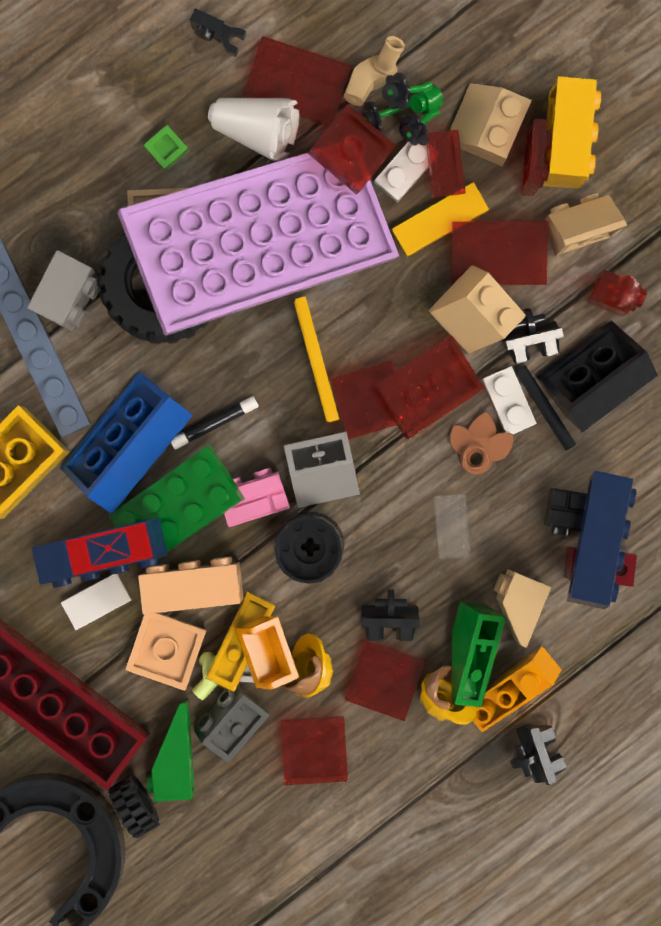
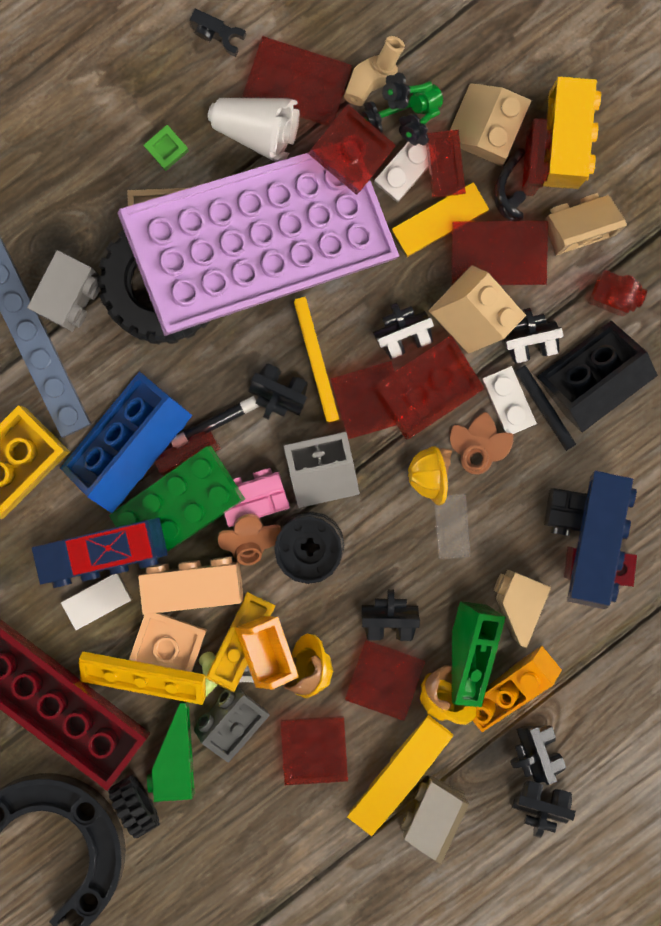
(142, 678): none -> yellow tile
(174, 457): none -> clear red plate
(248, 539): none -> nougat plate
(275, 396): none -> black hips
(400, 775): none -> yellow slope
(416, 325): none -> black hips
(429, 473): none -> yellow piece
(434, 818): none -> slope
(508, 207): none -> black piece
(558, 809): none -> black hips

